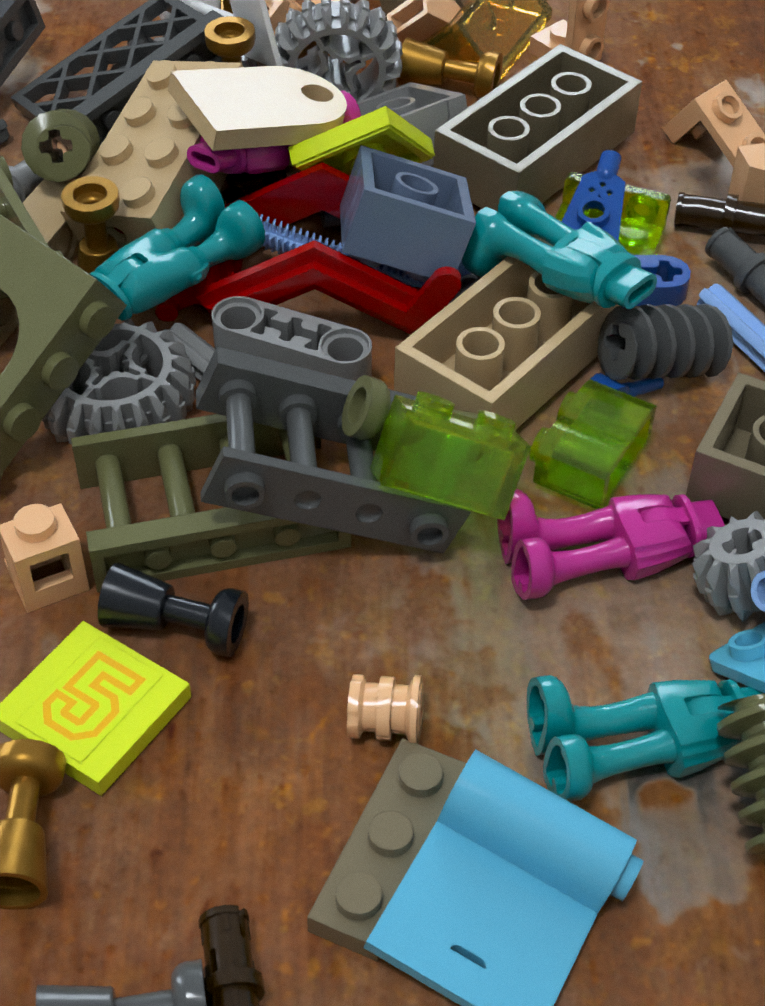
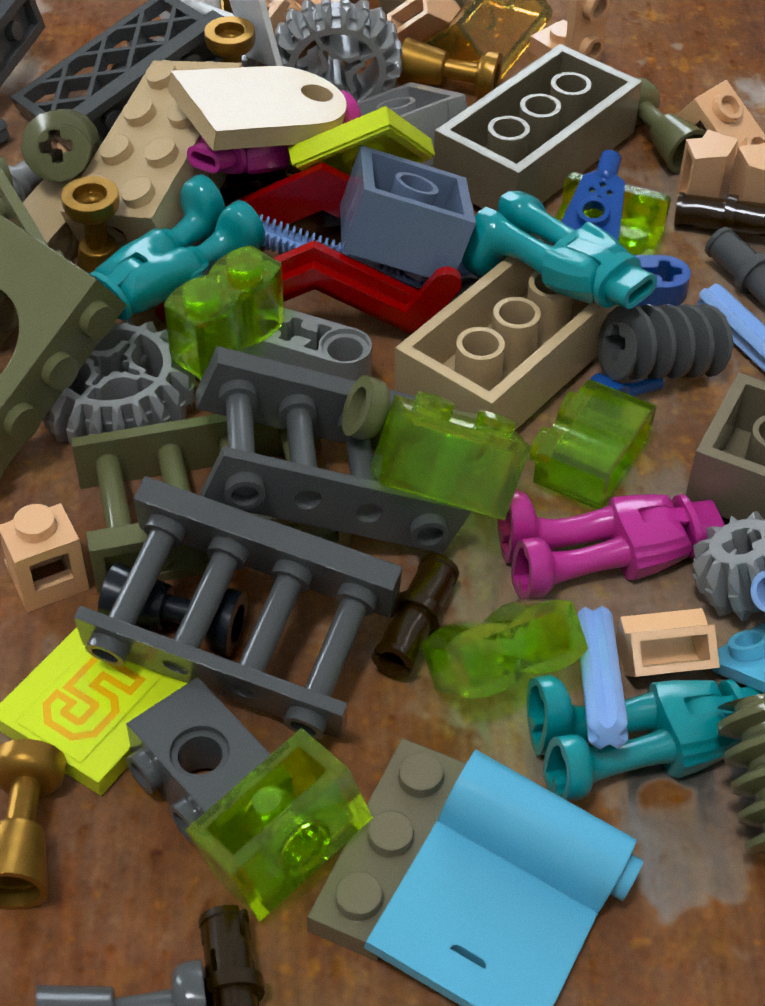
(185, 735): none -> dark grey brick
(227, 308): none -> clear neon green brick
(233, 542): none -> dark grey fence
(280, 823): none -> clear neon green brick
(385, 708): light nougat bush -> none
(415, 615): none -> dark brown pin
(515, 639): none -> clear neon green brick
(602, 680): none -> light blue axle
(666, 131): none -> olive piece
(666, 643): none -> light nougat piece
(707, 165): none -> light nougat piece

